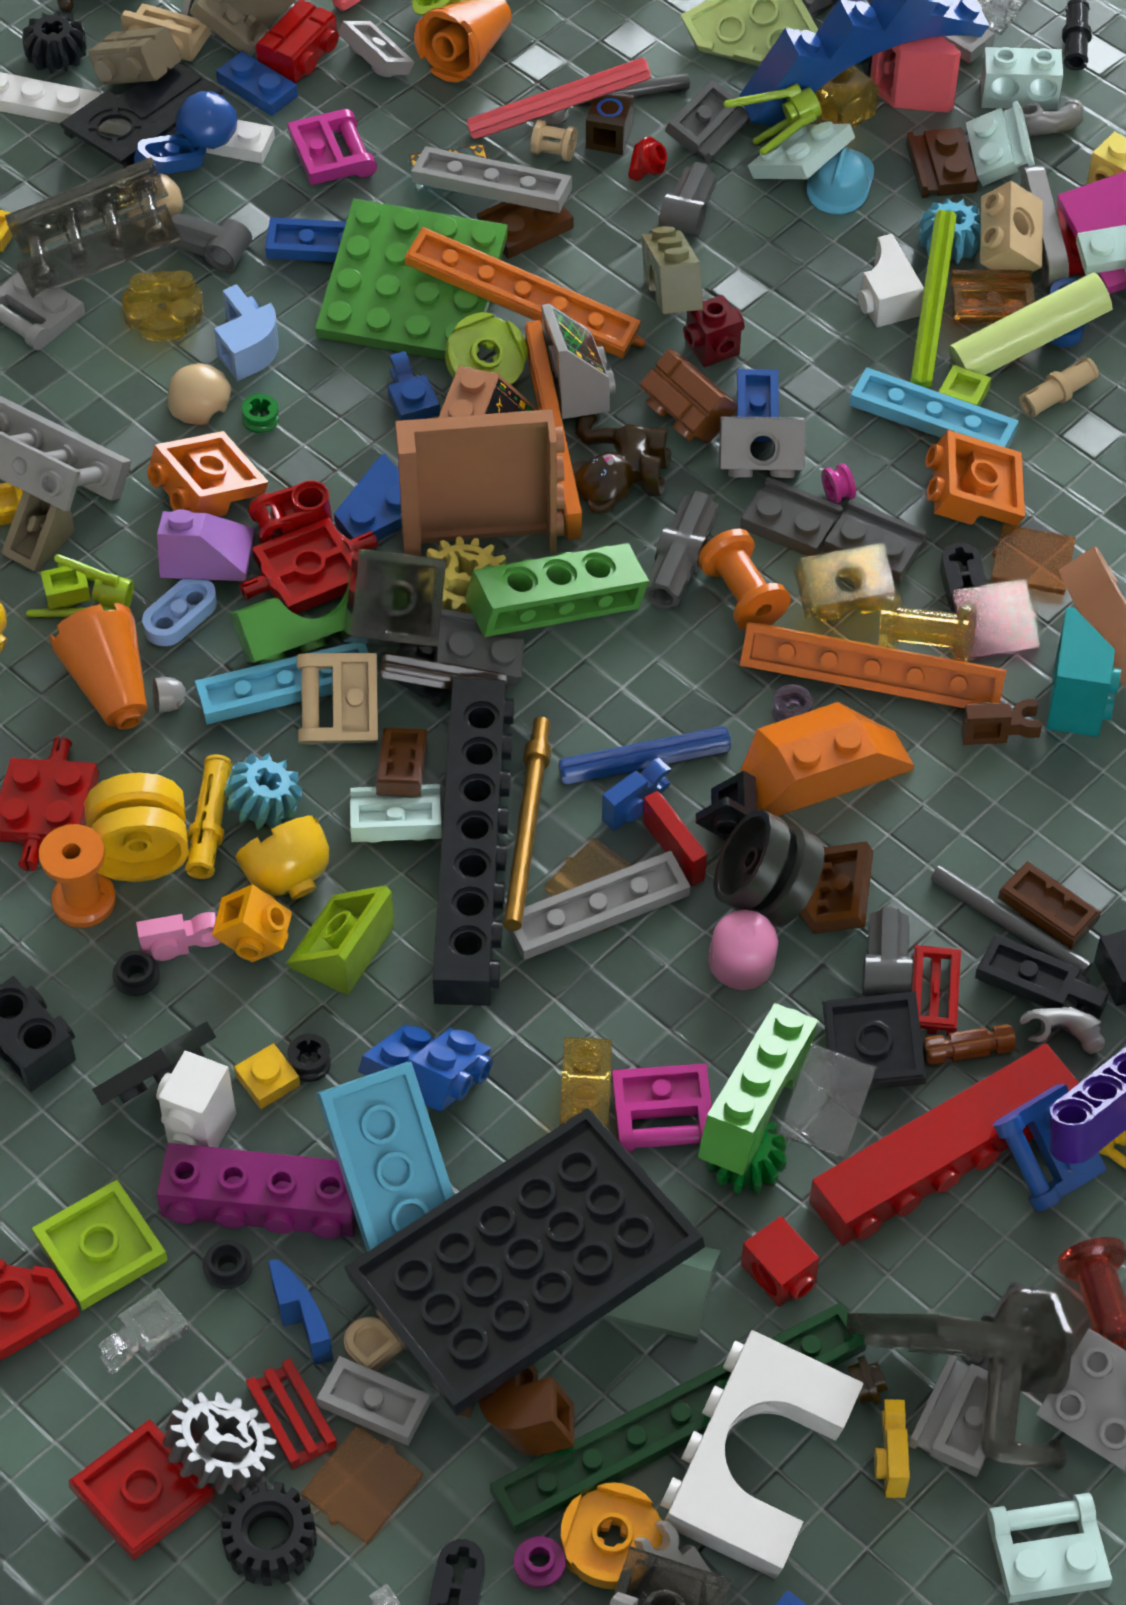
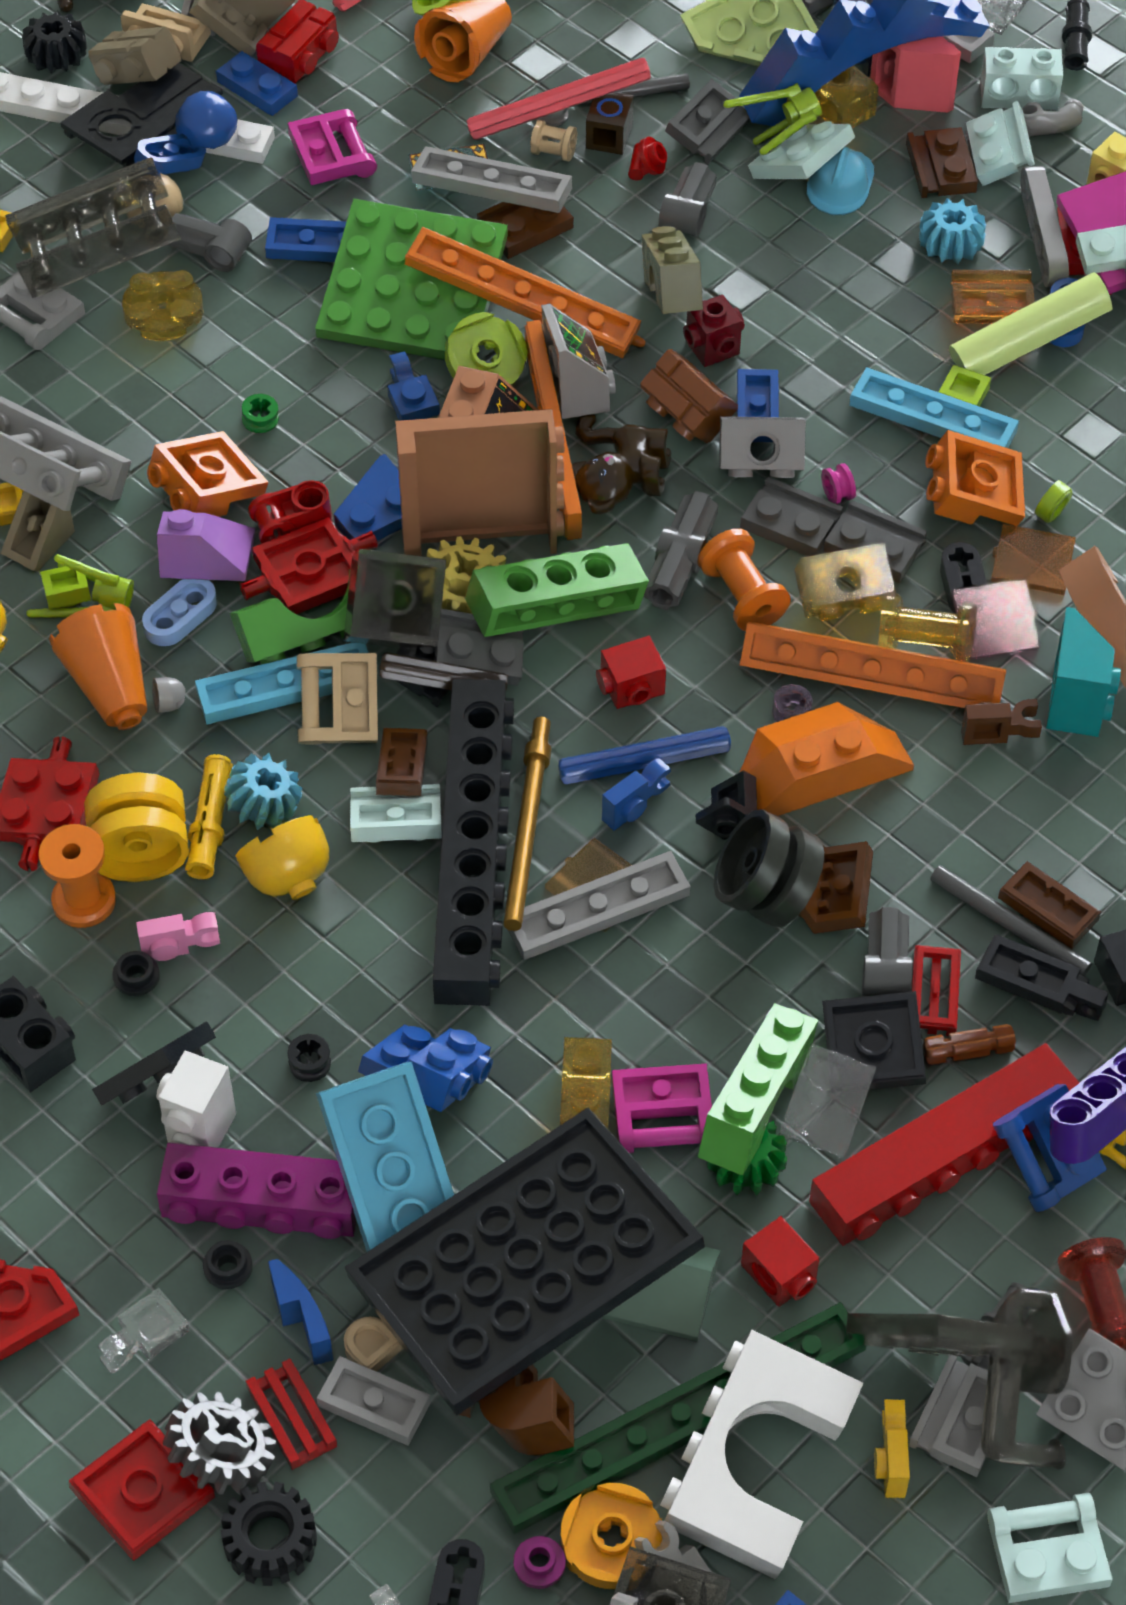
(99, 1244): lime plate -> none
(198, 393): tan hair -> none
(249, 338): light blue brick -> none
(252, 923): light orange brick -> none
(267, 1076): yellow plate -> none
(345, 938): lime slope -> none
(362, 1484): clear orange piece -> none
(375, 48): light grey plate -> none
(632, 672): none -> red brick
(674, 837): red tile -> none
(743, 950): bright pink helmet -> none
(872, 1380): dark brown plate -> none
(892, 287): white arch -> none
(933, 298): lime axle -> none
(1011, 229): tan brick -> none
(1053, 501): none -> lime tile
(1058, 387): tan pin -> none
(1080, 1024): light grey piece -> none

